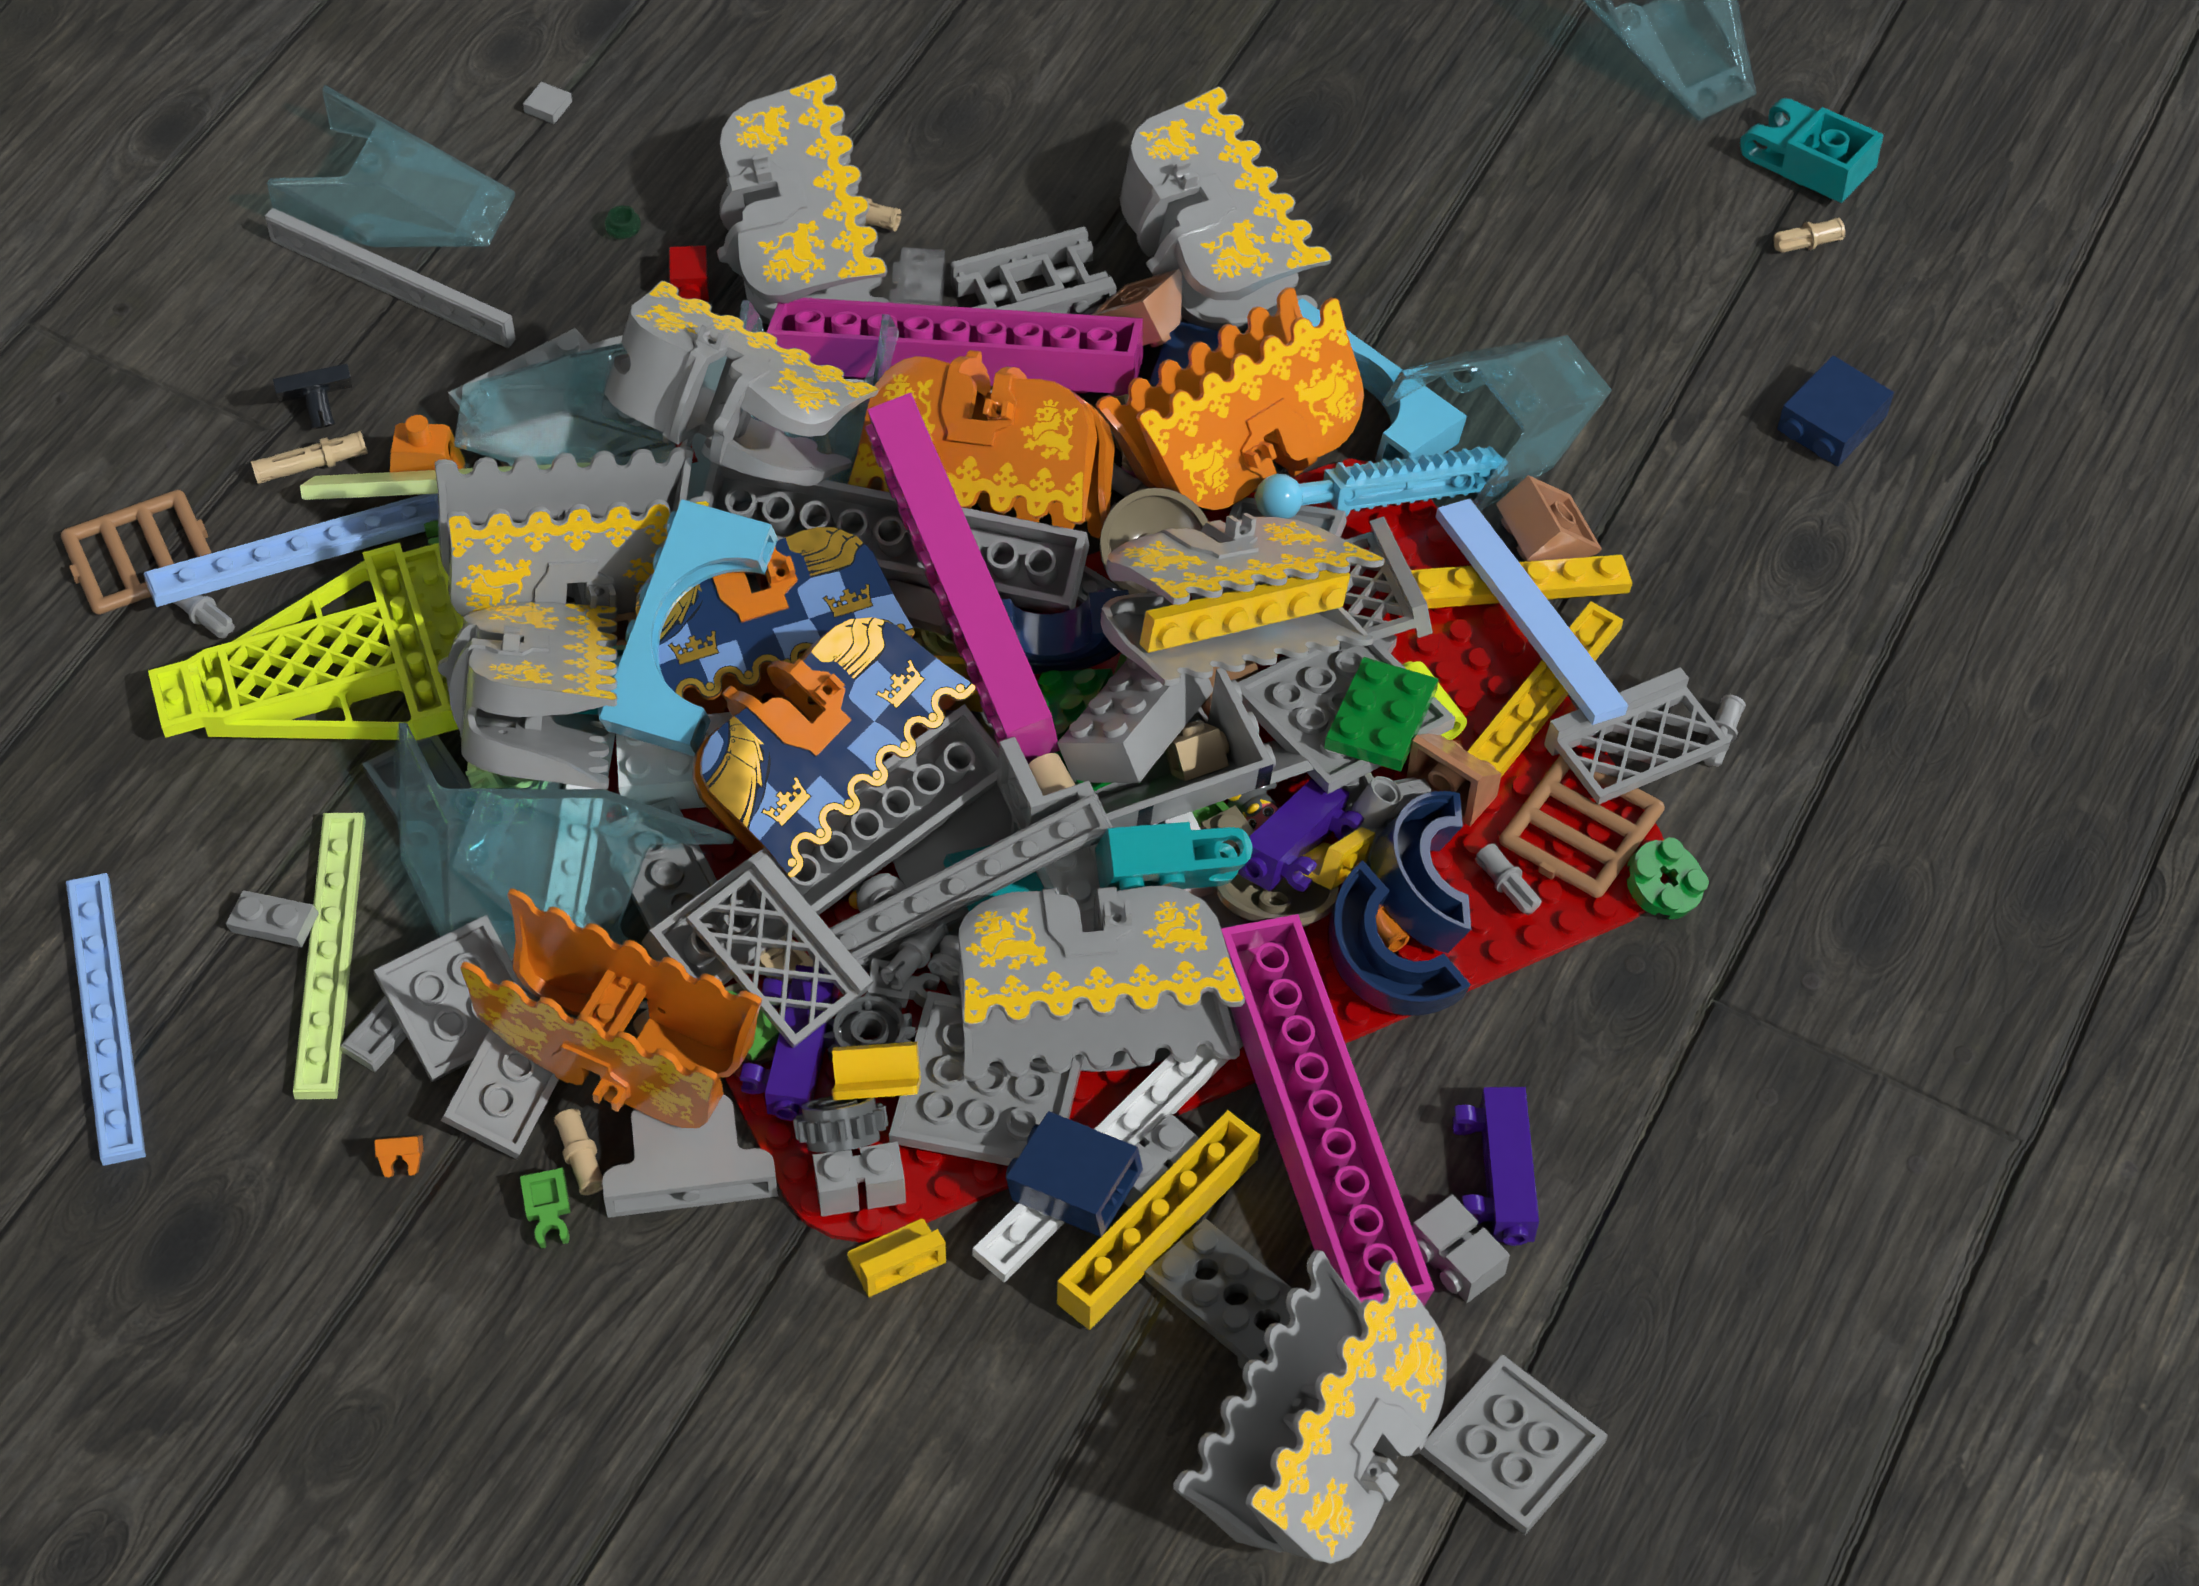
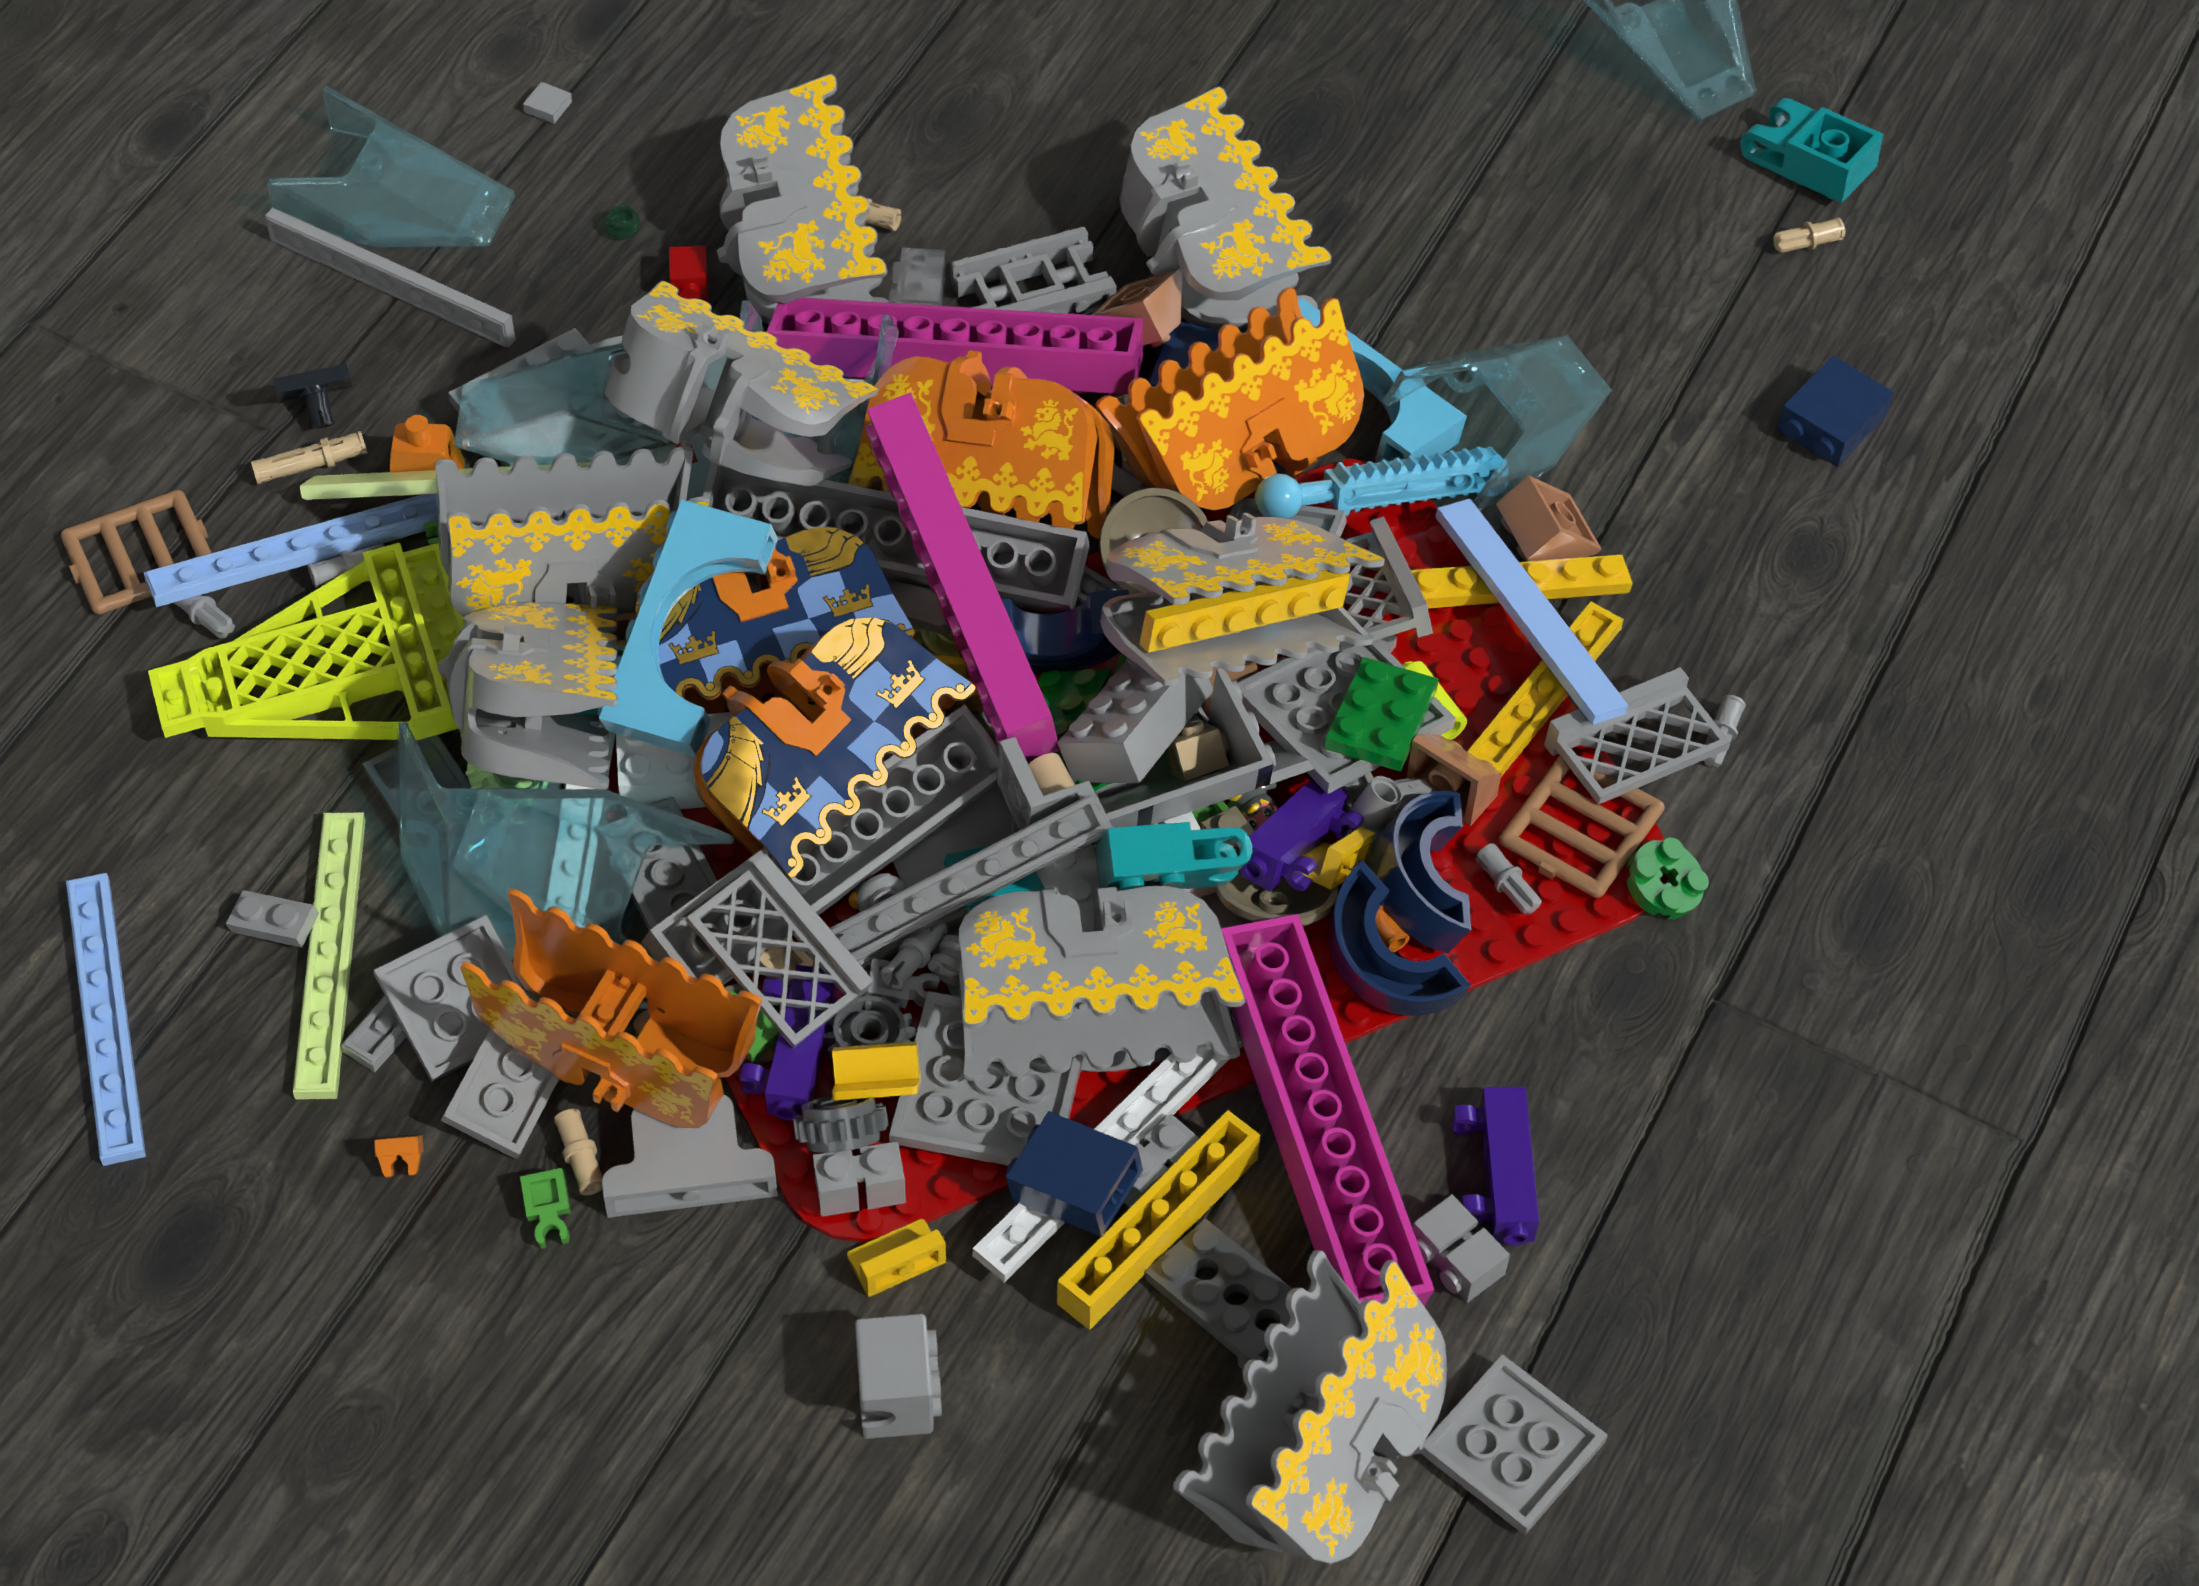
(329, 569): none -> light grey pin
(897, 1376): none -> light grey piece

